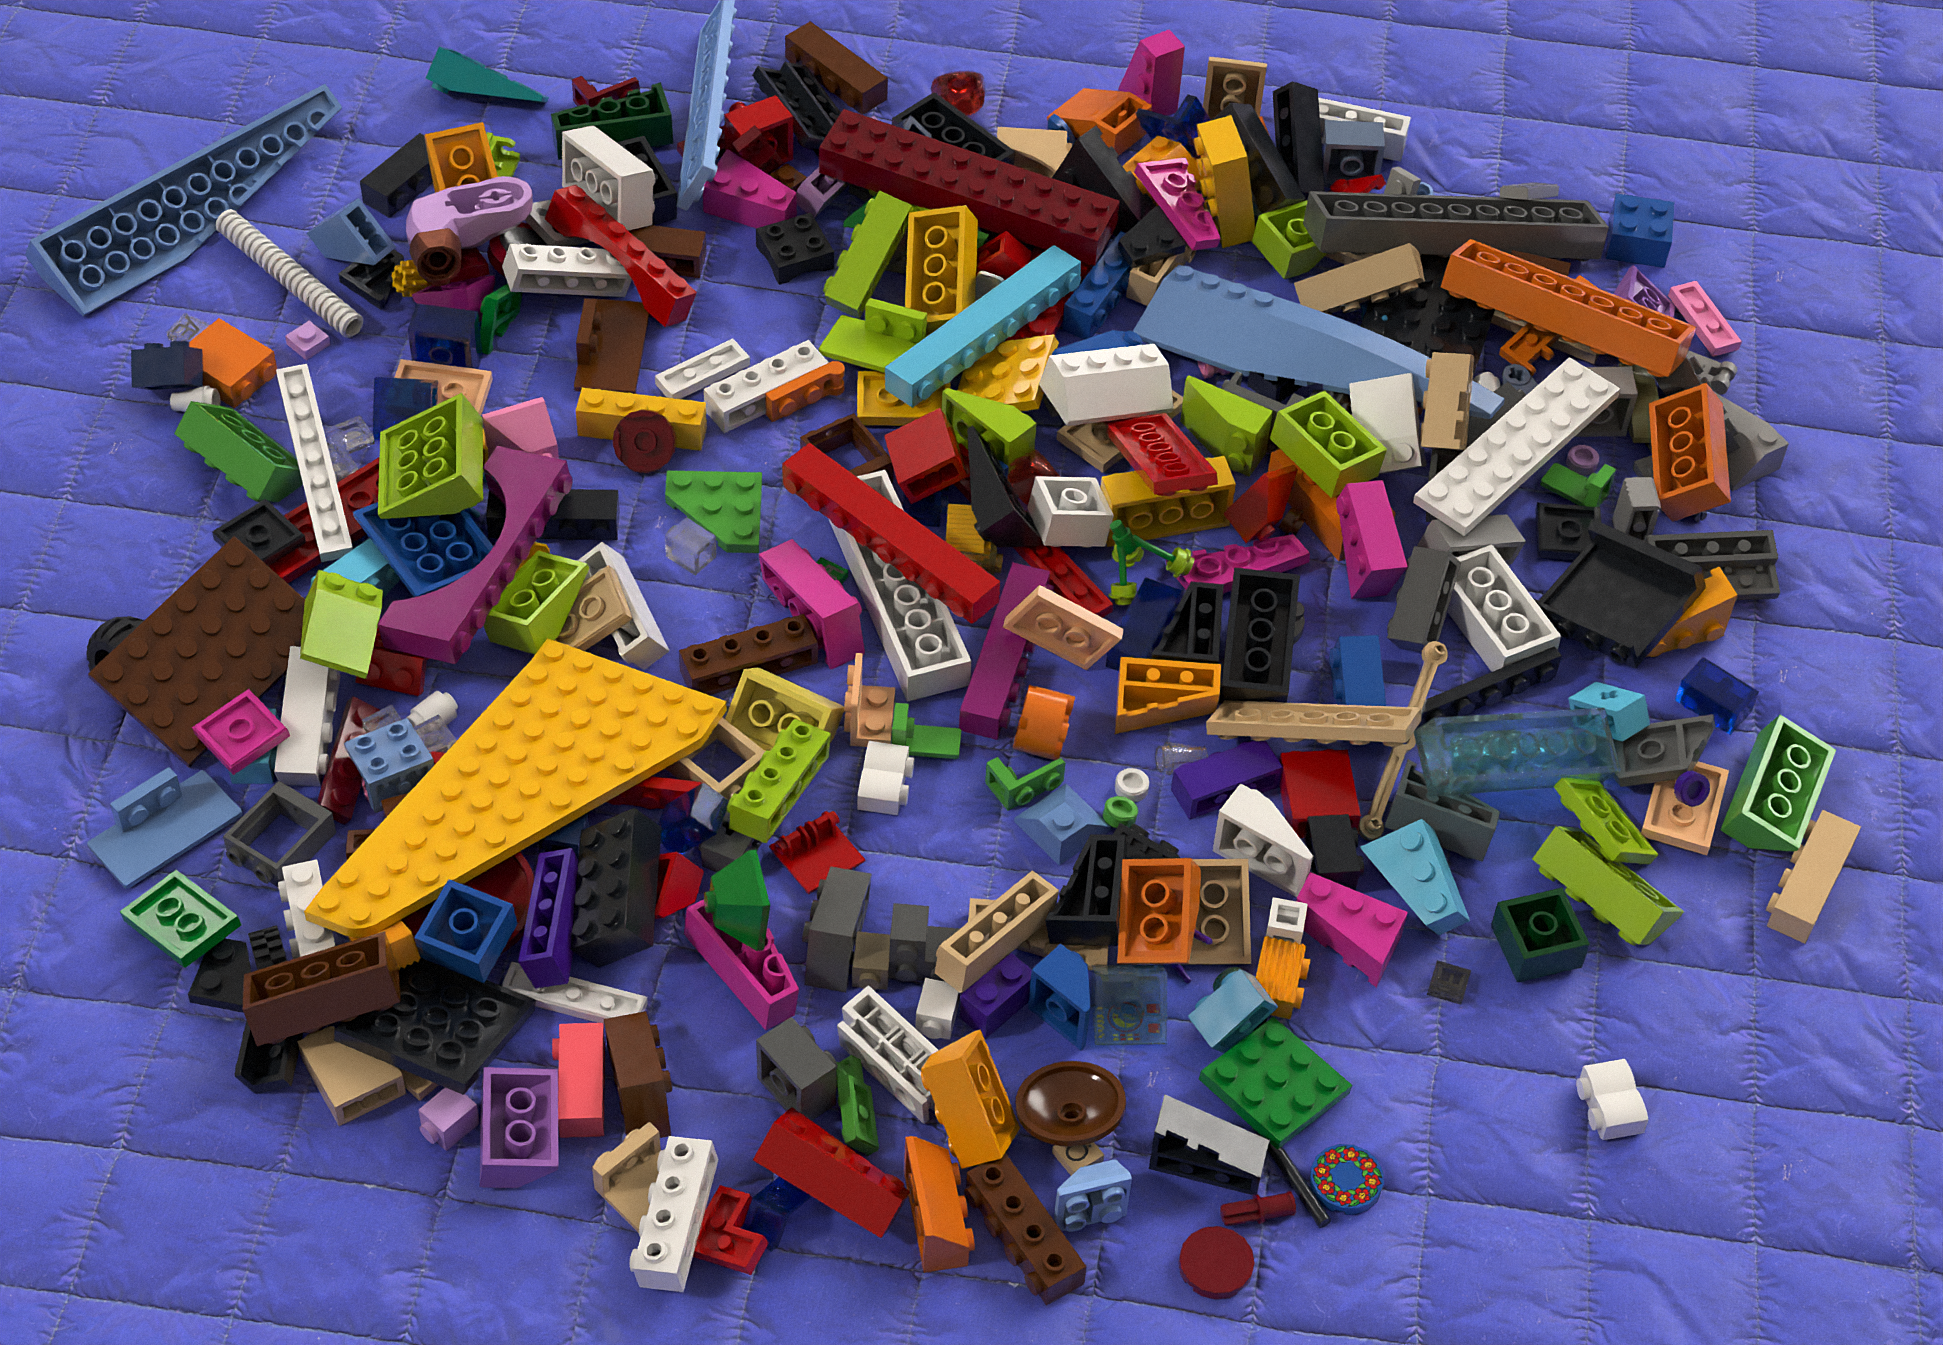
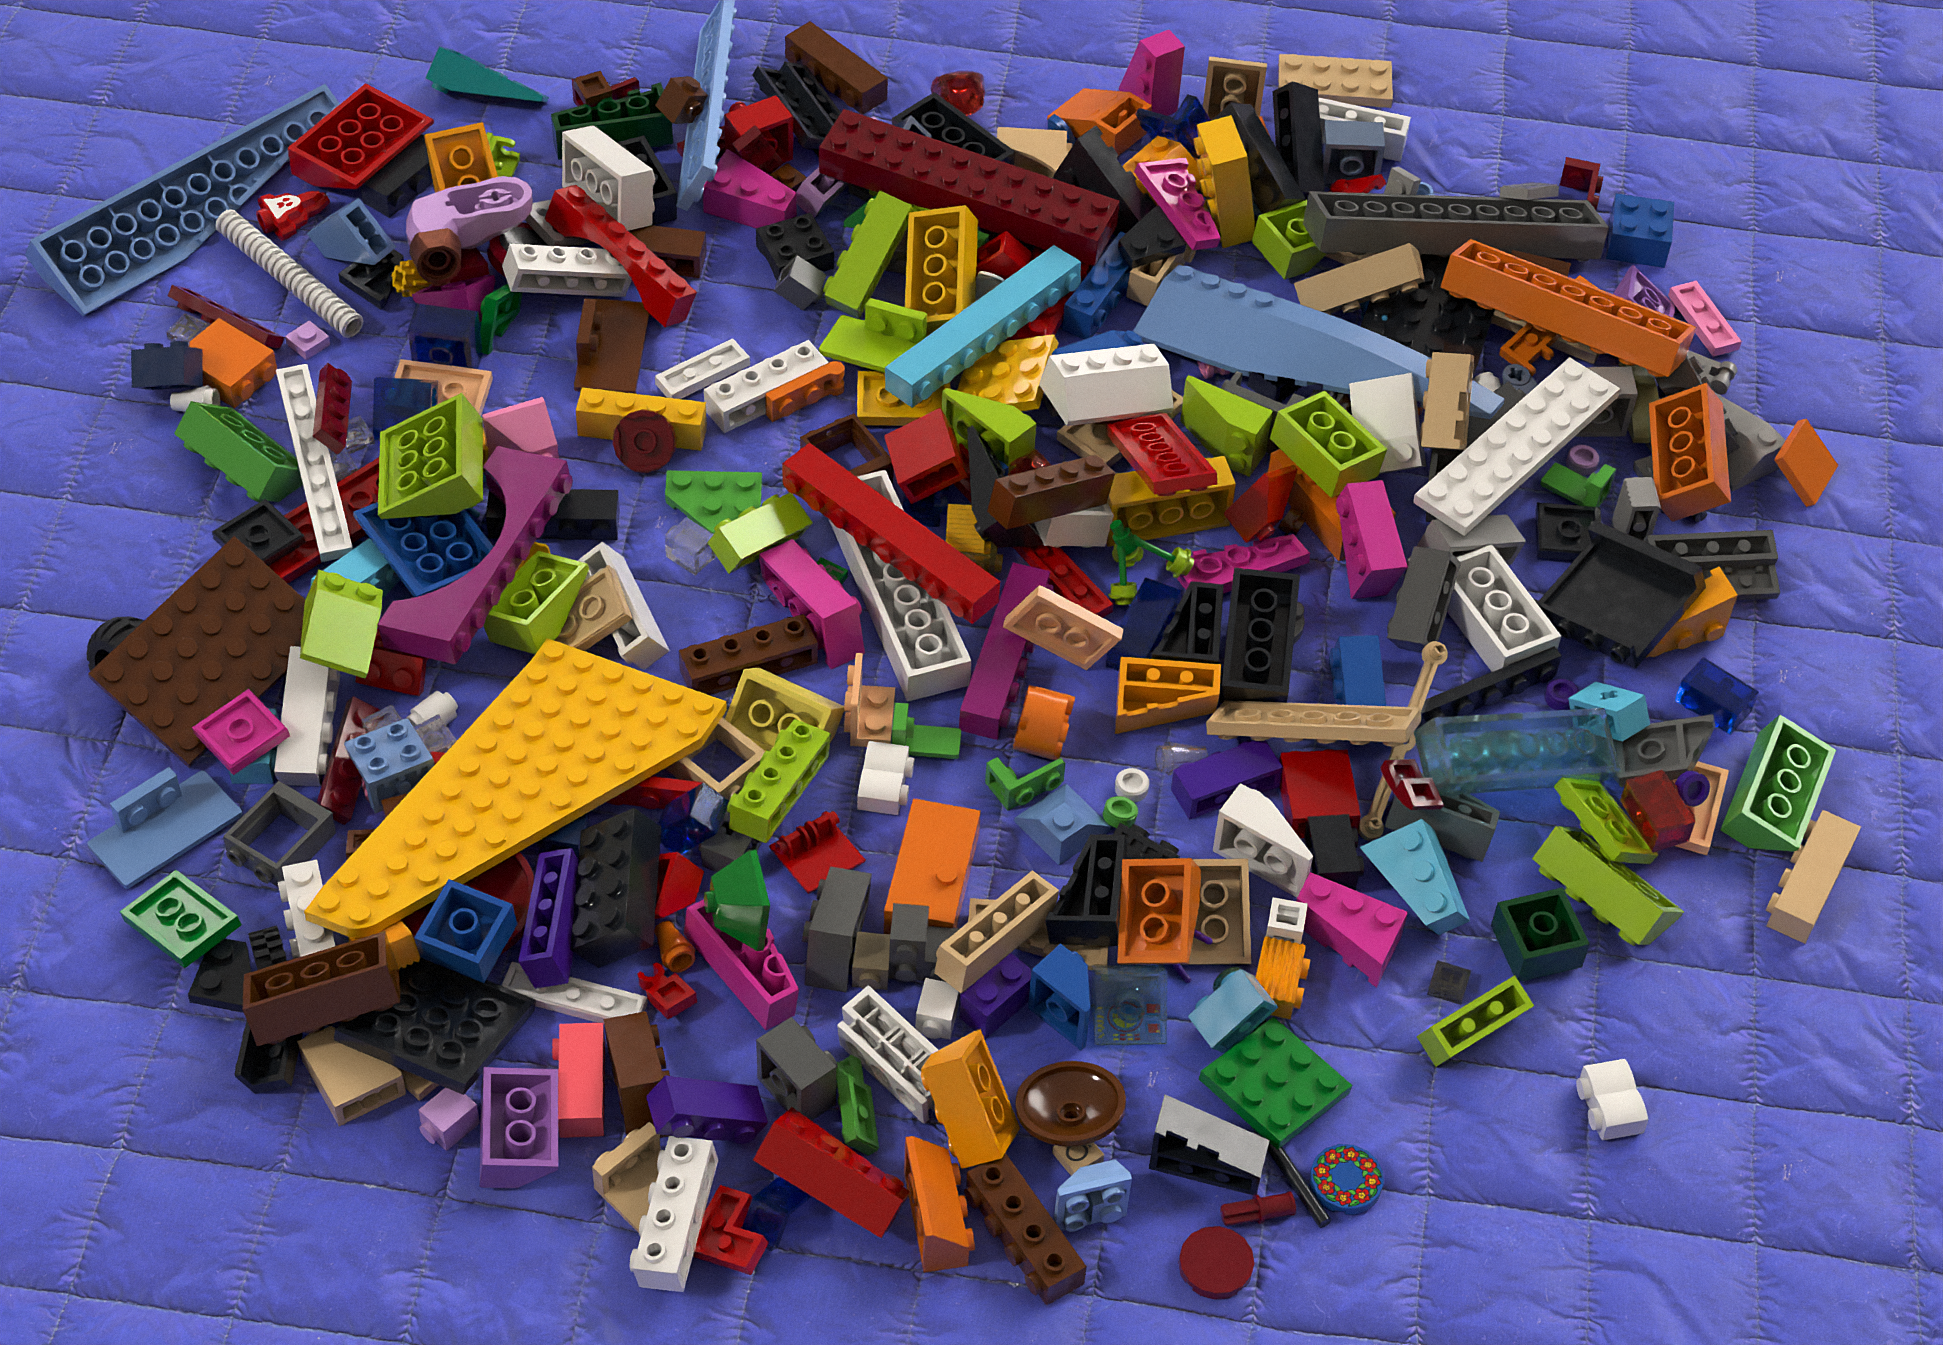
(192, 301): none -> dark red plate
(289, 212): none -> red rock
(332, 408): none -> dark red plate
(356, 140): none -> red slope
(592, 88): none -> reddish brown plate
(667, 994): none -> red plate
(674, 948): none -> orange cone
(682, 100): none -> reddish brown brick
(706, 1109): none -> dark purple brick
(758, 530): none -> lime brick
(800, 283): none -> dark grey brick
(934, 861): none -> orange brick
(1050, 491): none -> reddish brown brick
(1340, 79): none -> tan plate
(1409, 785): none -> dark red slope
(1475, 1021): none -> lime brick
(1558, 693): none -> dark purple tile
(1582, 176): none -> dark red bracket
(1658, 810): none -> clear red brick
(1806, 462): none -> orange tile

